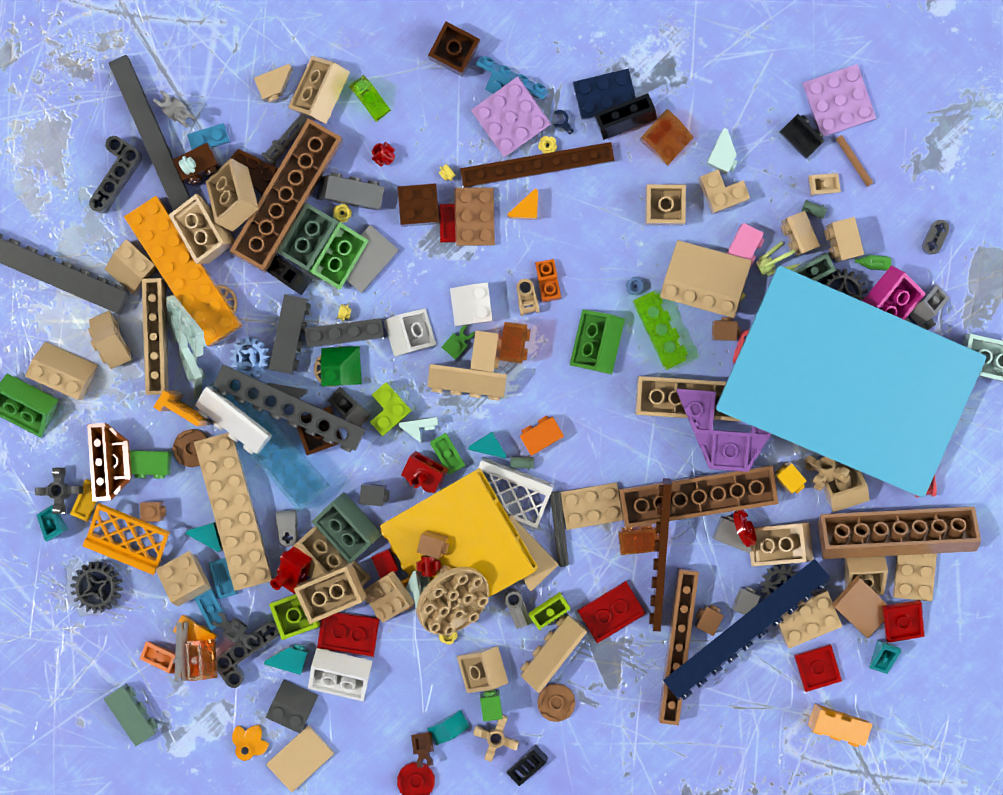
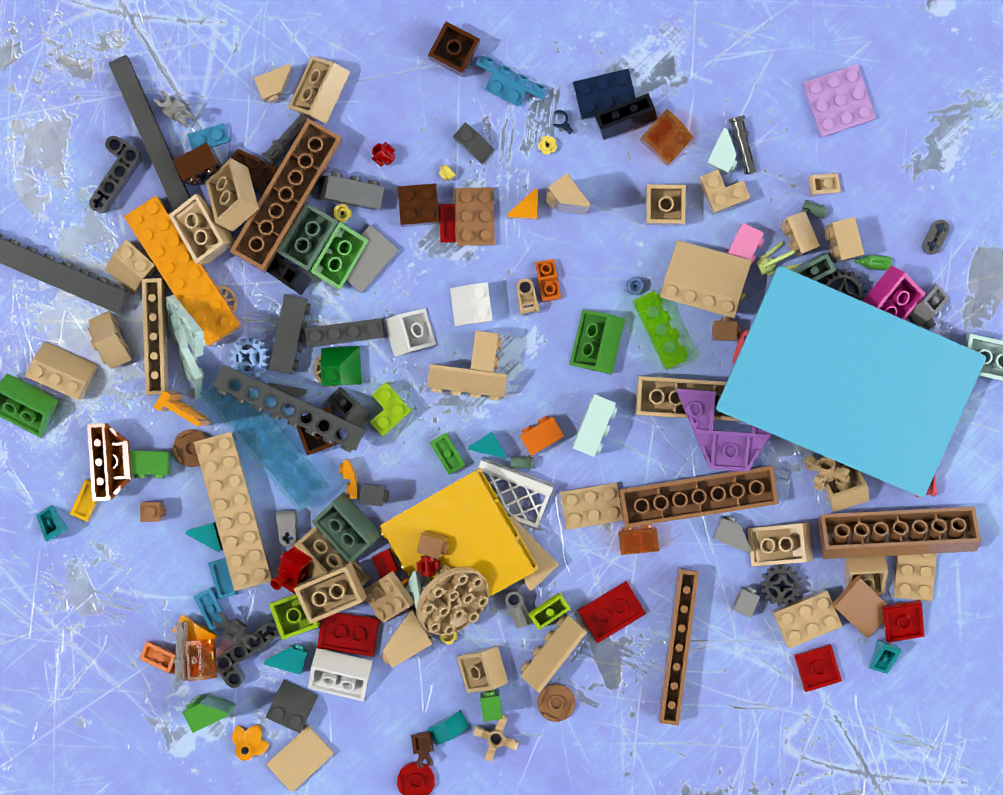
(51, 491): dark grey pin -> none
(82, 596): dark grey gear -> none
(122, 551): light orange fence -> none
(131, 714): sand green brick -> none
(183, 578): tan brick -> none
(187, 165): light aqua plate -> none
(206, 710): none -> bright green slope
(232, 419): white slope -> none
(344, 312): light yellow plate -> none
(348, 472): none -> light orange slope
(369, 98): clear neon green slope -> none
(406, 640): none -> tan slope
(413, 427): light aqua slope -> none
(424, 472): red brick -> none
(456, 344): bright green plate -> none
(473, 143): none -> dark grey slope
(511, 116): lavender plate -> none
(514, 342): clear orange brick -> none
(537, 164): reddish brown plate -> none
(542, 760): black slope -> none
(559, 529): dark grey axle -> none
(566, 196): none -> tan slope
(594, 425): none -> light aqua brick
(660, 547): reddish brown plate -> none
(709, 619): medium nougat brick -> none
(741, 137): none -> dark grey pin
(744, 528): red tile -> none
(746, 630): dark blue brick -> none
(790, 478): yellow brick -> none
(802, 135): black bracket -> none
(839, 725): light orange wedge -> none
(854, 160): medium nougat bar -> none

